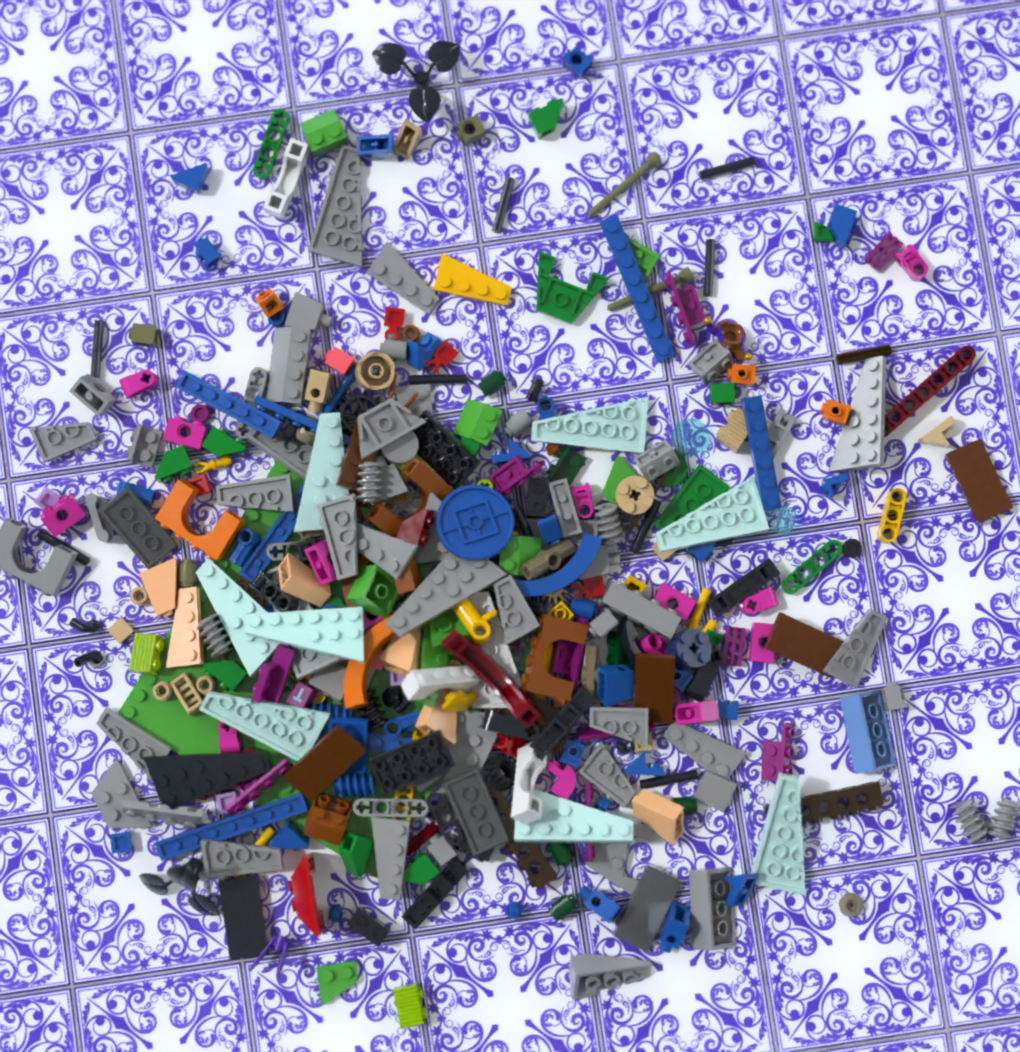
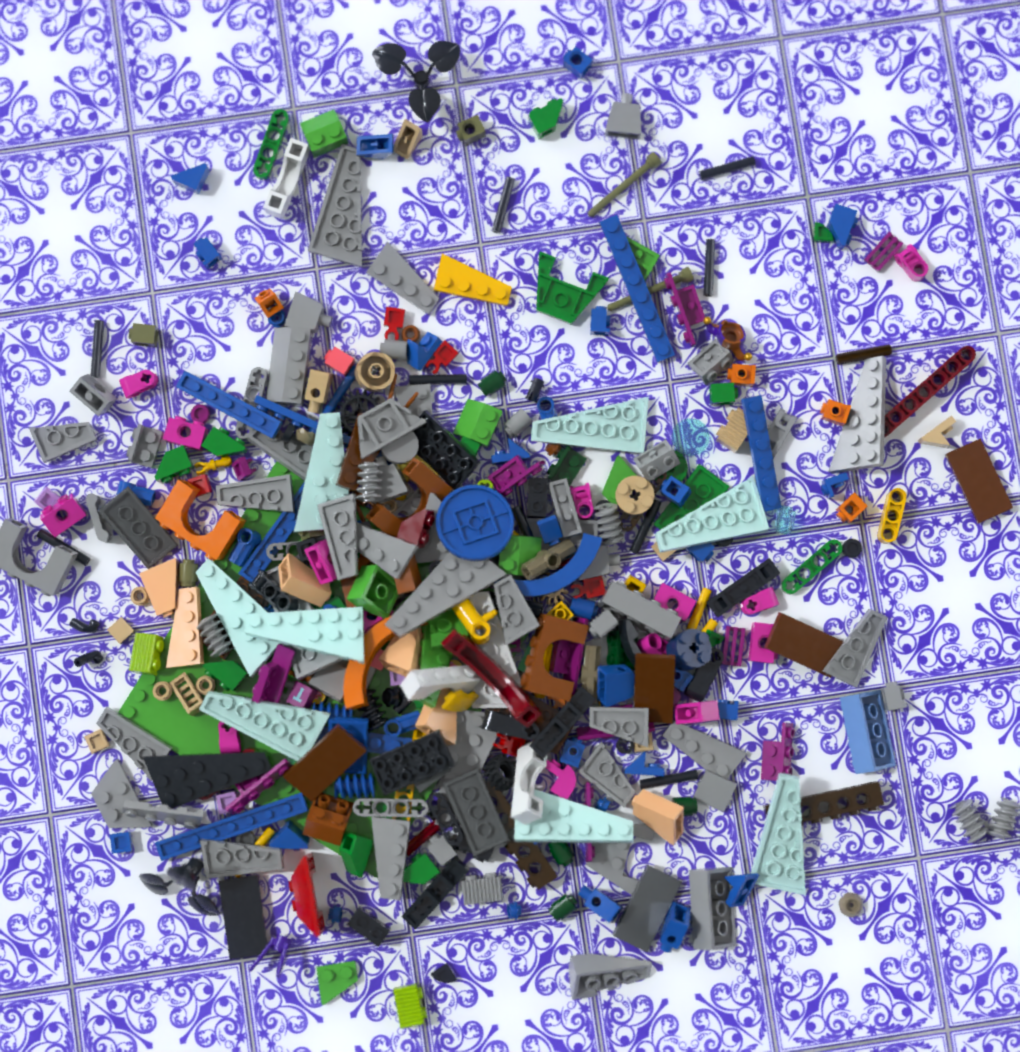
(97, 741): none -> tan tile
(242, 468): none -> magenta tile
(444, 974): none -> black tile
(482, 889): none -> light grey brick
(599, 321): none -> blue brick
(624, 119): none -> light grey torso
(674, 484): none -> blue brick
(855, 503): none -> orange brick

